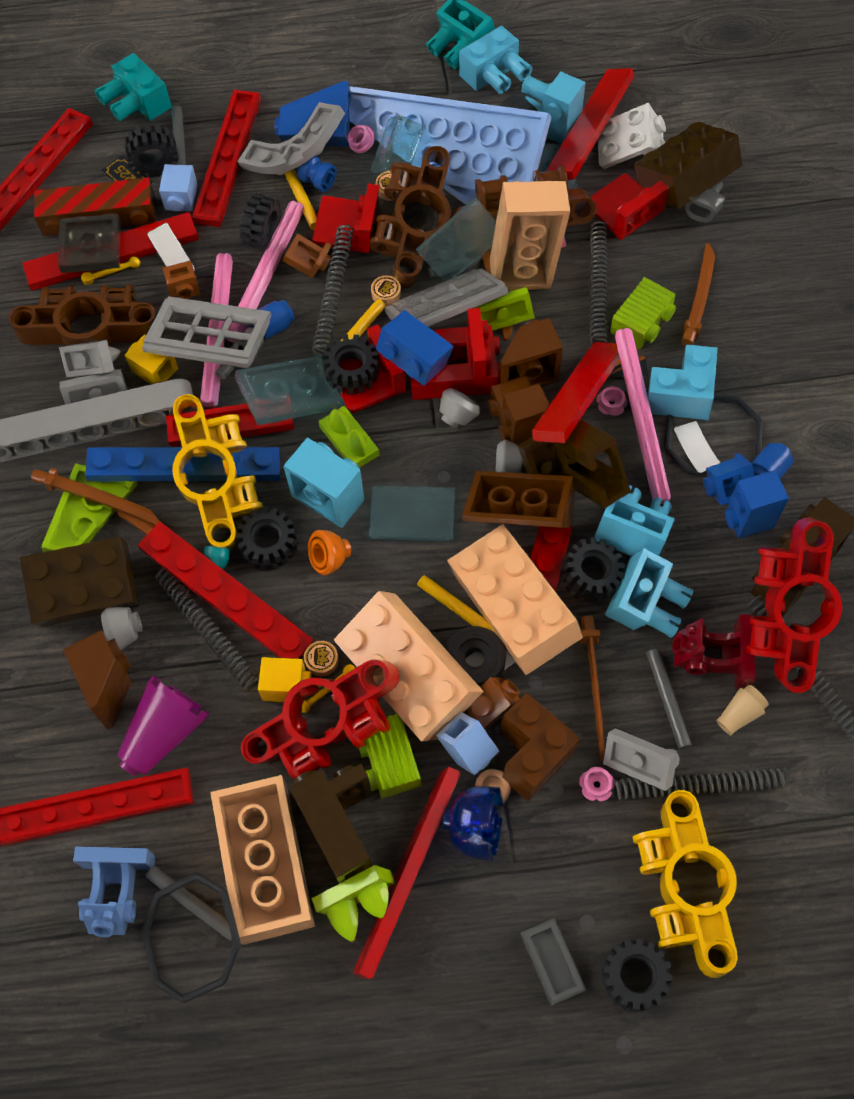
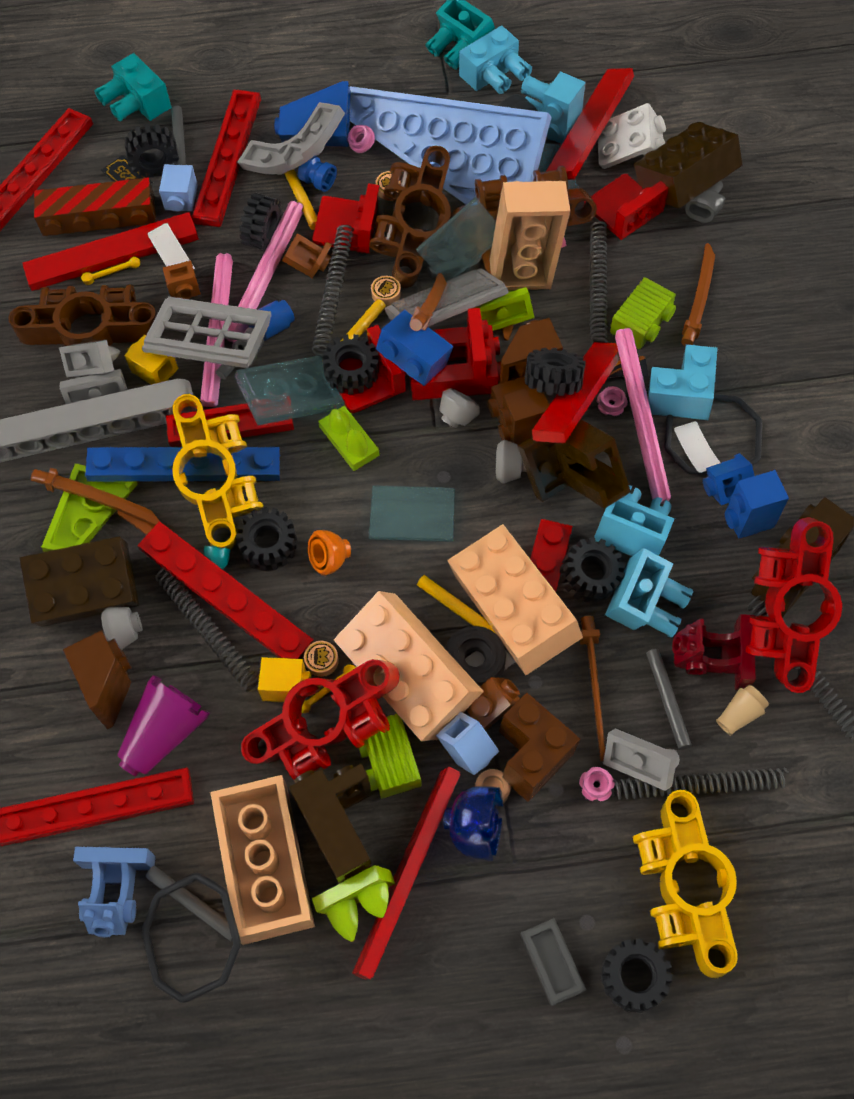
(89, 243): clear smoke plate -> none
(325, 481): medium azure brick -> none
(397, 143): clear light blue panel -> none
(423, 315): none -> dark orange sword
(520, 499): reddish brown slope -> none
(554, 371): none -> black tyre
(773, 457): blue brick -> none

